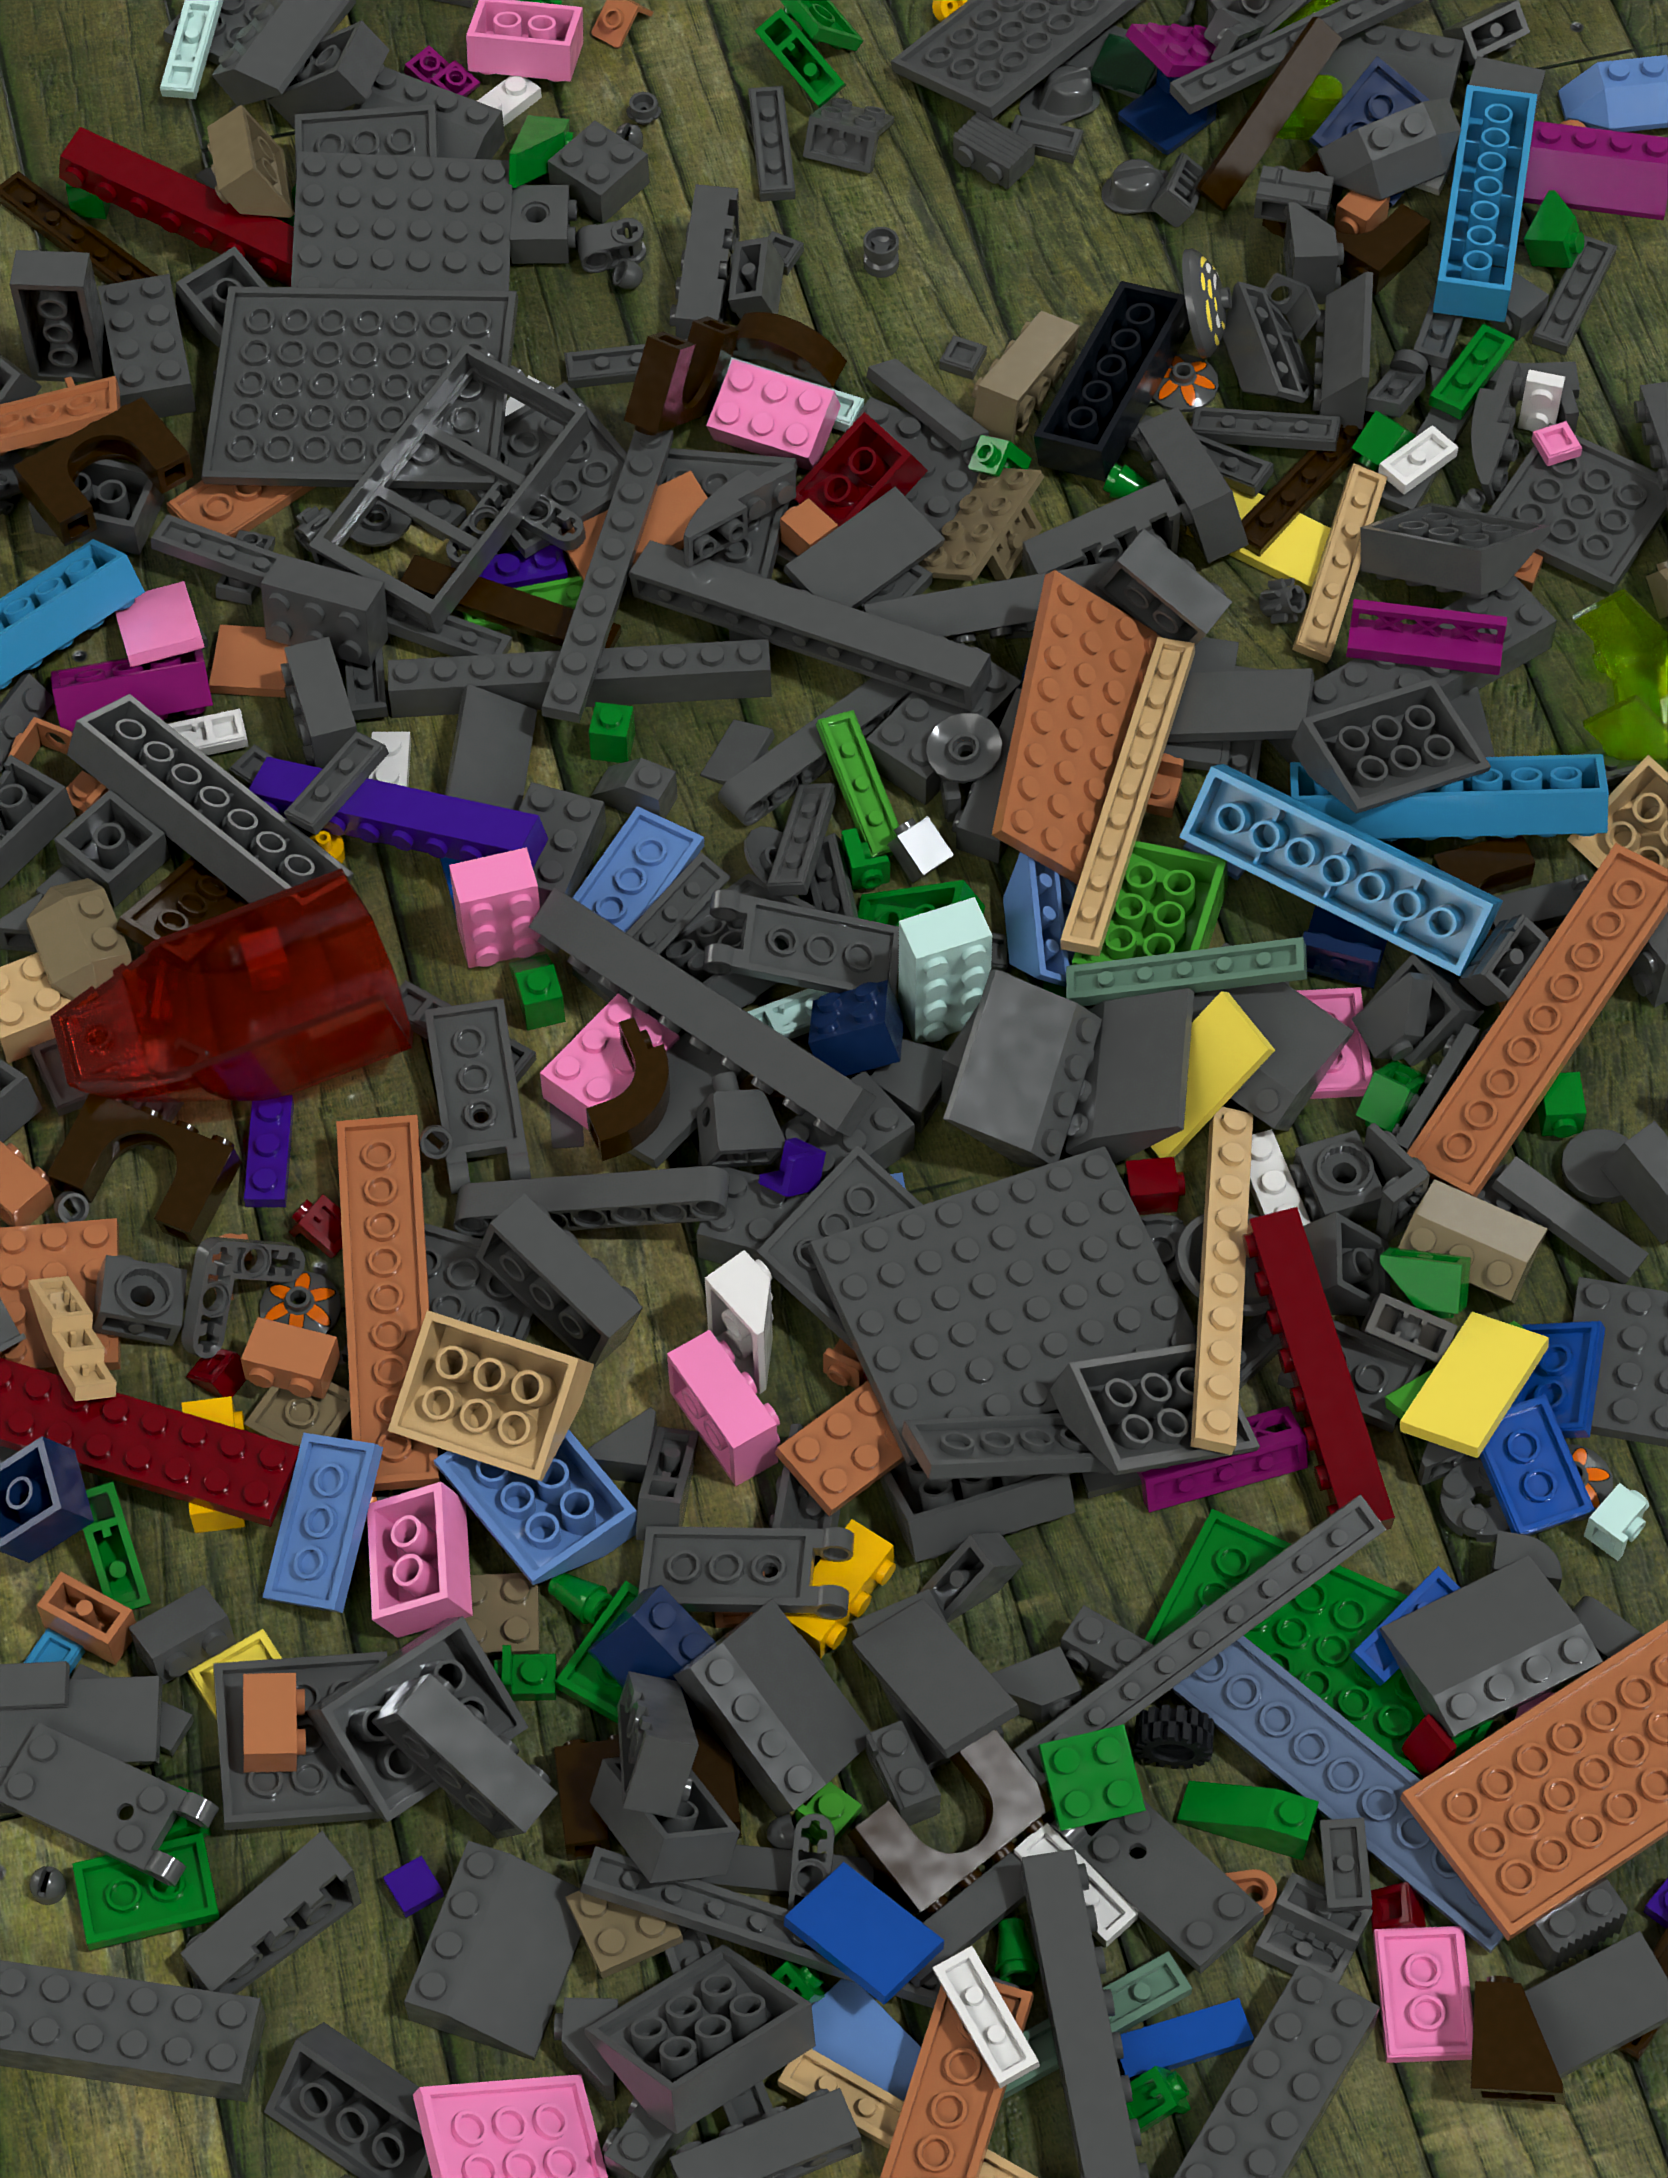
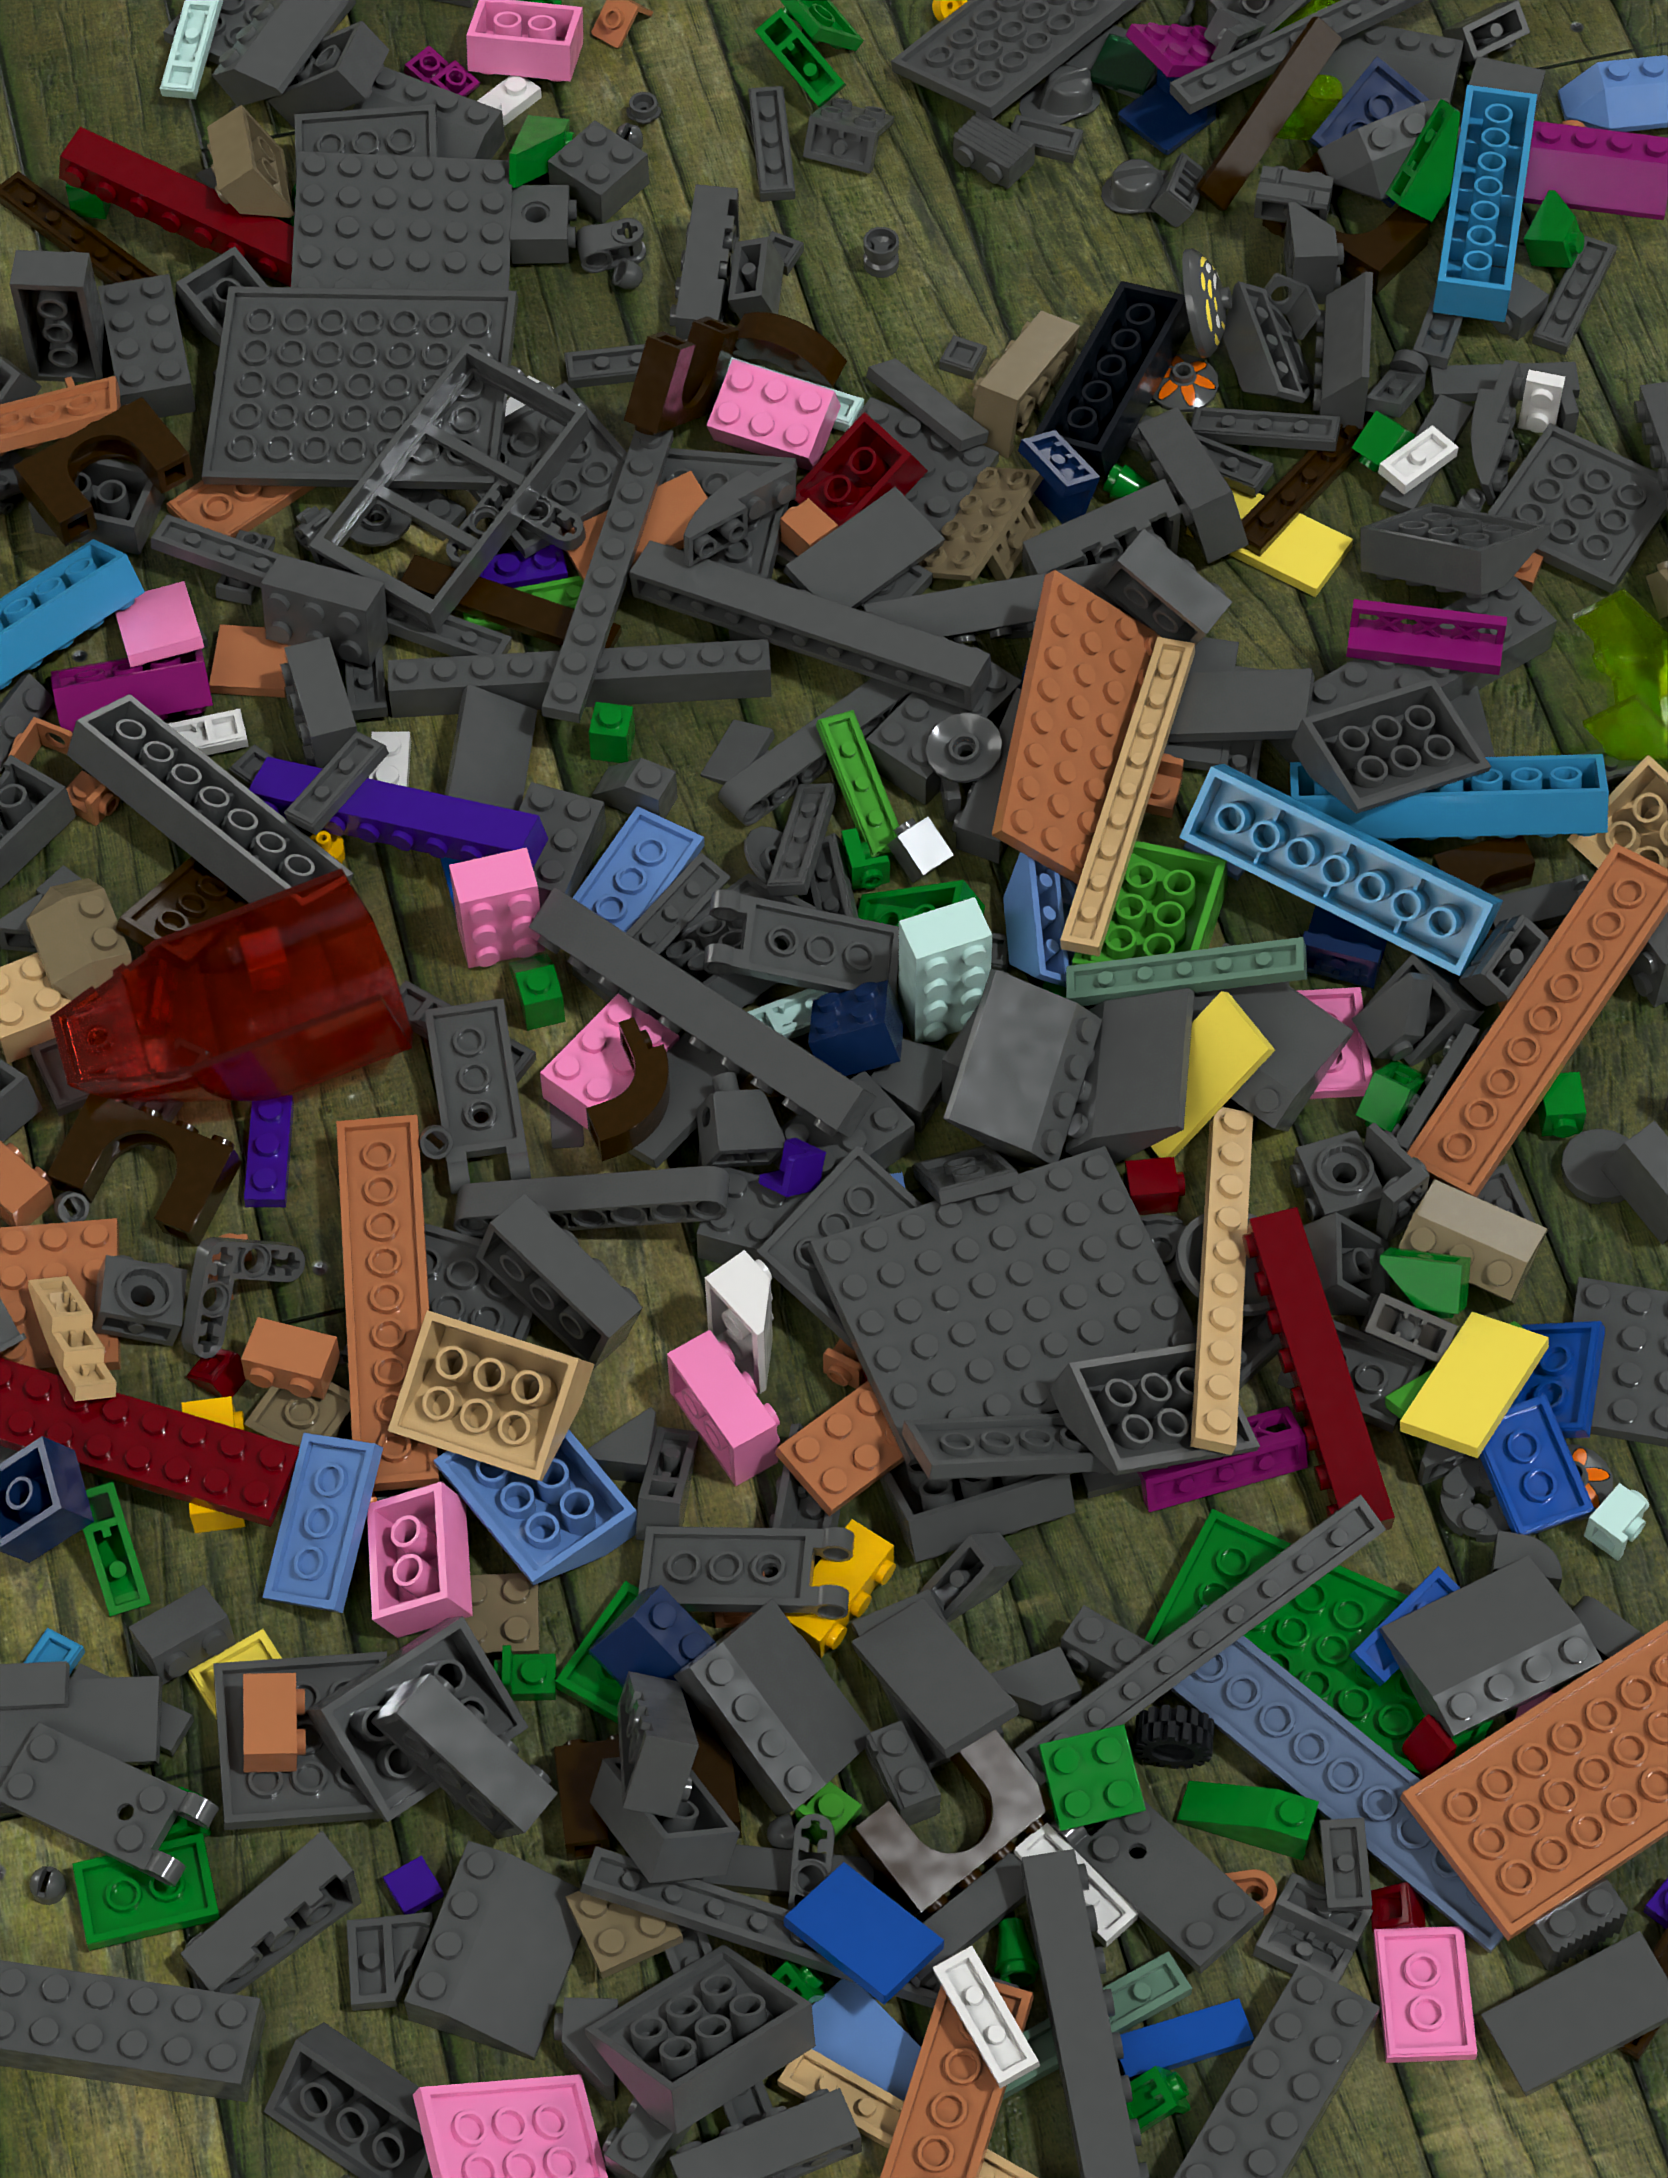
(87, 1617): nougat brick -> none
(112, 847): dark grey brick -> none
(316, 1313): dish -> none
(320, 1224): dark red bracket -> none
(384, 1957): none -> dark grey wing
(580, 1597): green cone -> none
(965, 1174): none -> dark grey tile
(995, 454): green bracket -> none
(1067, 476): none -> dark blue bracket
(1271, 1179): white plate -> none
(1282, 601): dark grey gear -> none
(1339, 564): tan tile -> none
(1360, 213): nougat brick -> none
(1428, 168): none -> green slope
(1471, 371): green plate -> none
(1509, 2048): dark brown slope -> none
(1556, 443): bright pink tile -> none
(1570, 1220): dark grey tile -> none

